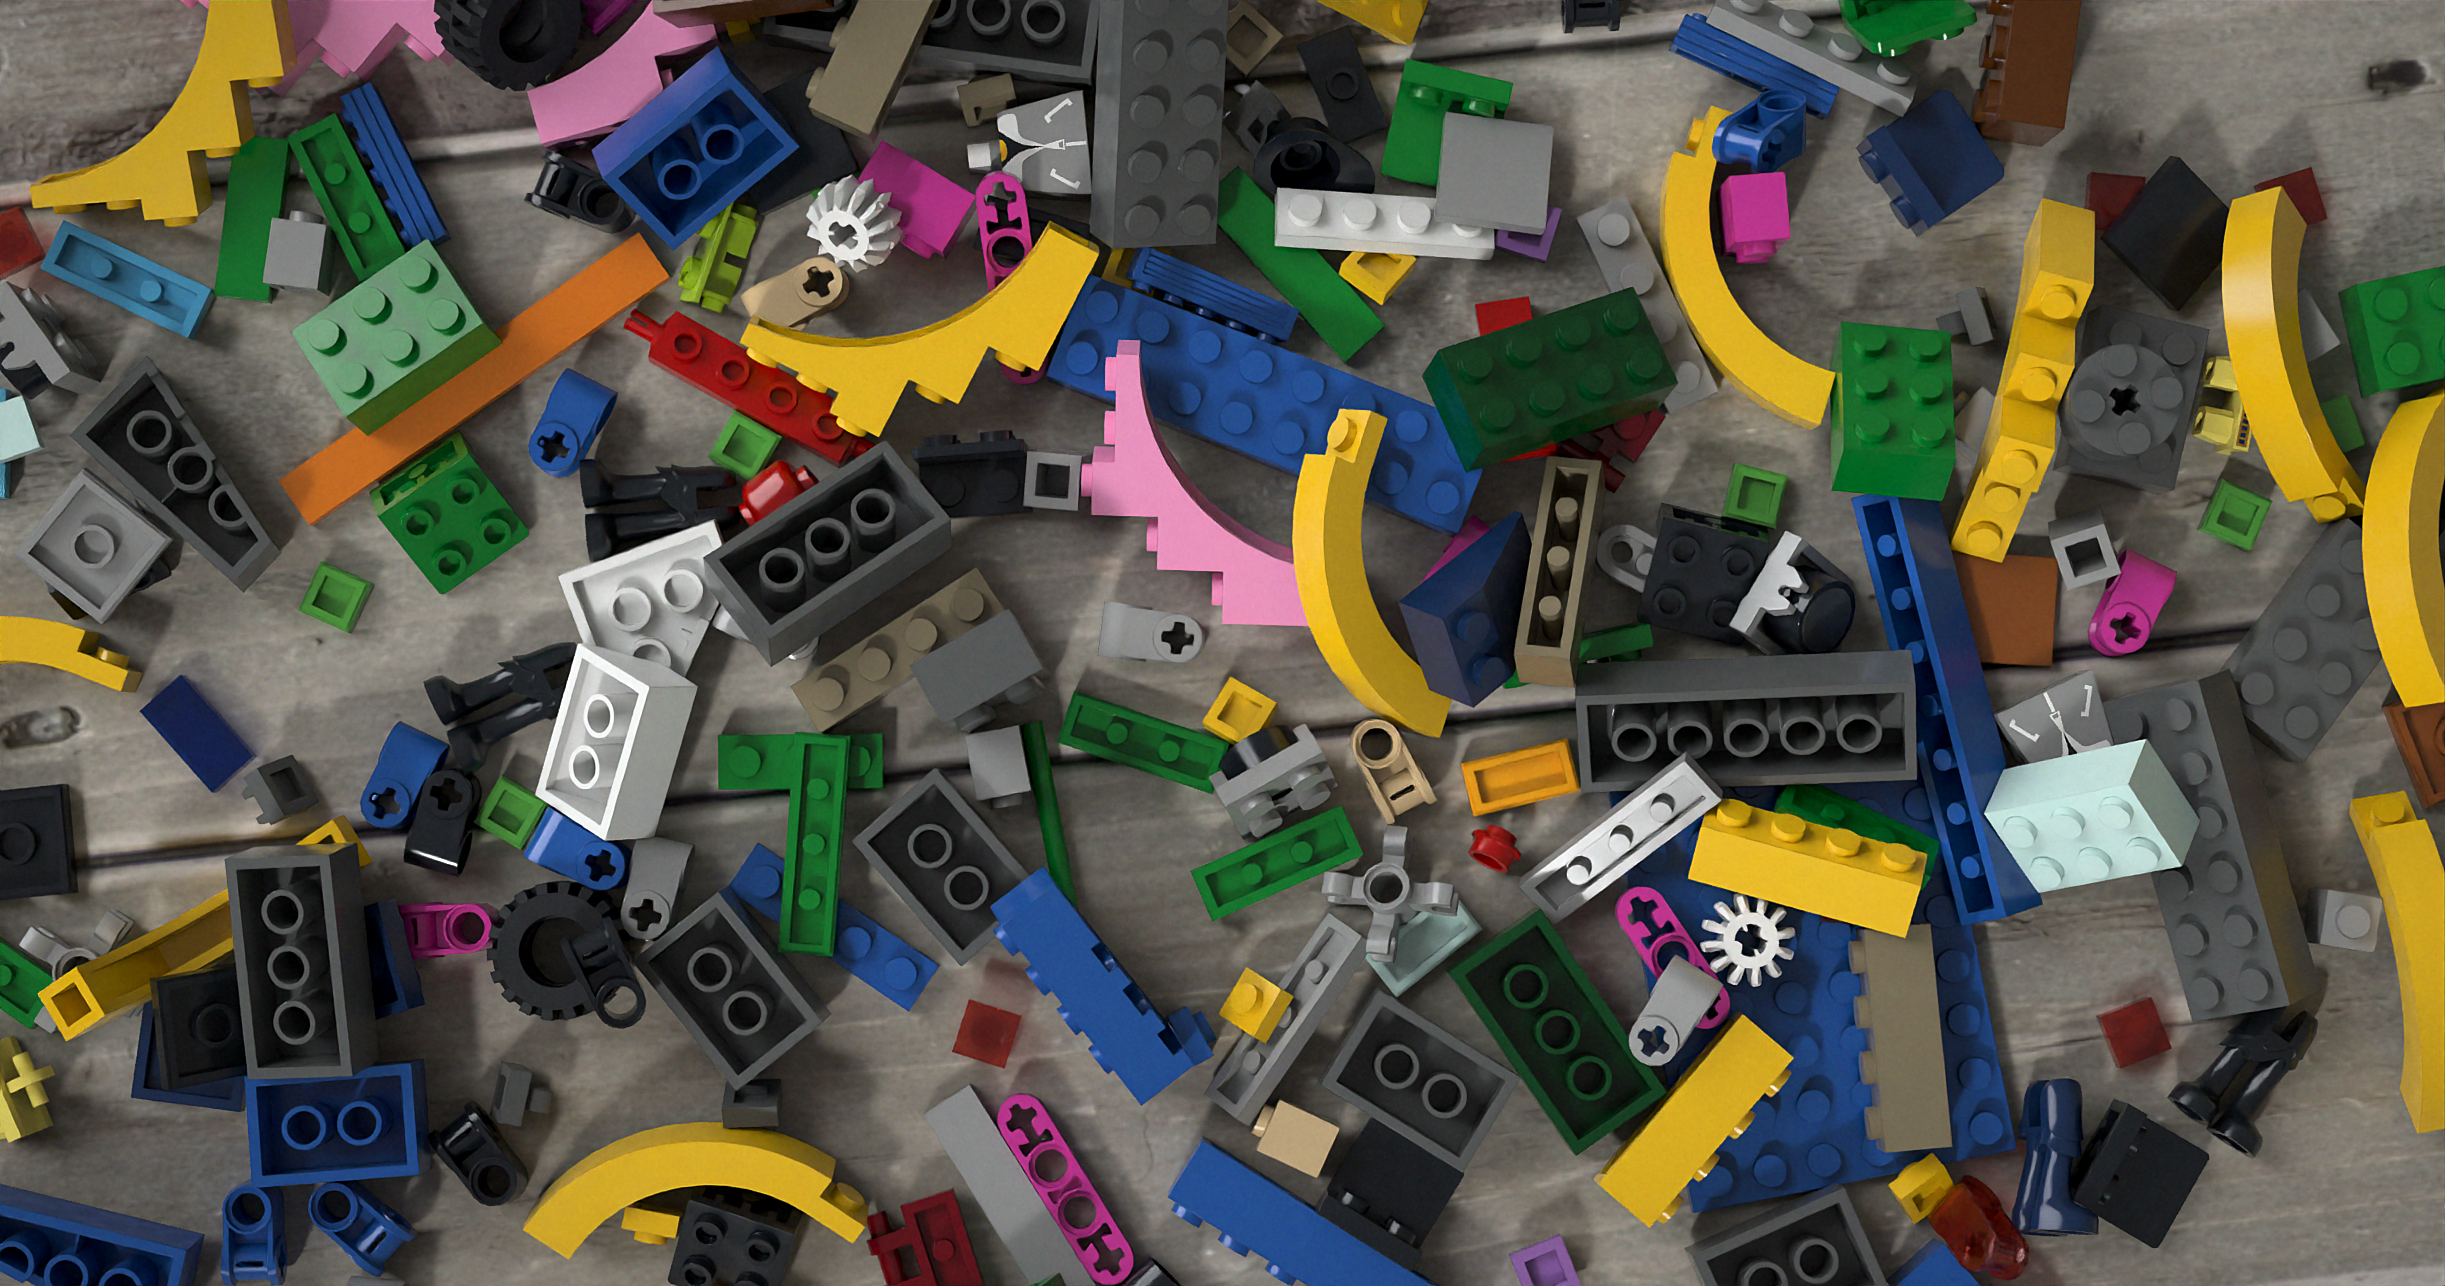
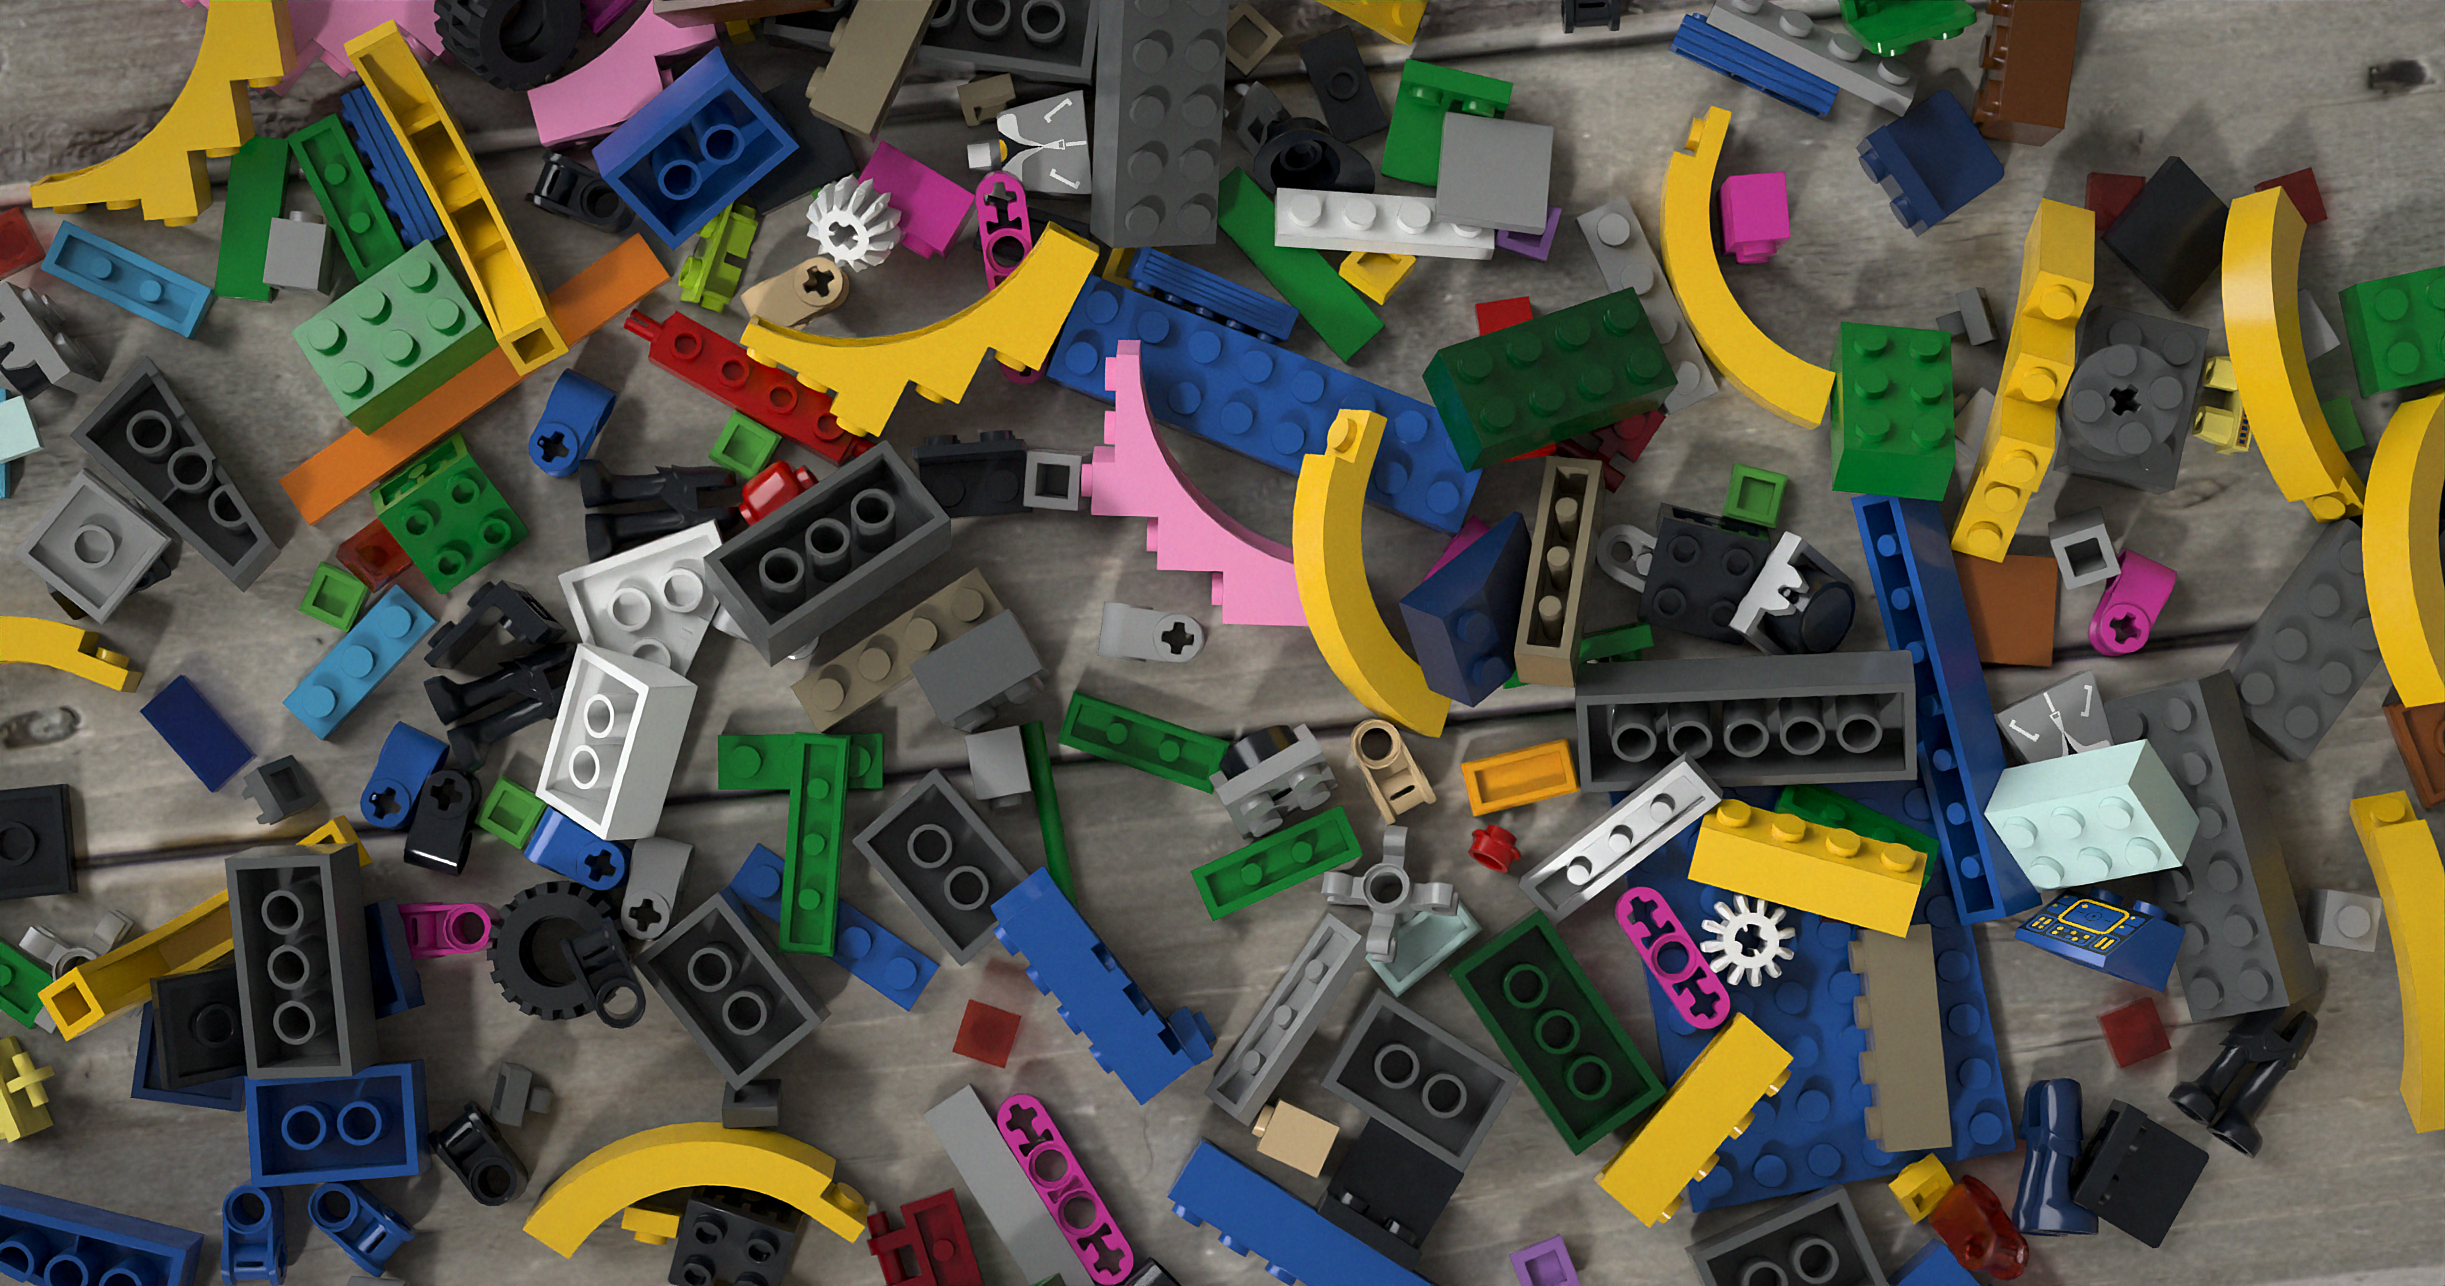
(360, 662): none -> dark azure plate
(374, 556): none -> clear red plate
(461, 195): none -> yellow arch
(493, 604): none -> black bracket
(1239, 712): yellow plate -> none
(1255, 1005): yellow plate -> none
(1677, 1006): light grey piece -> none
(1764, 132): blue piece -> none
(2107, 936): none -> slope
(2234, 515): bright green tile -> none

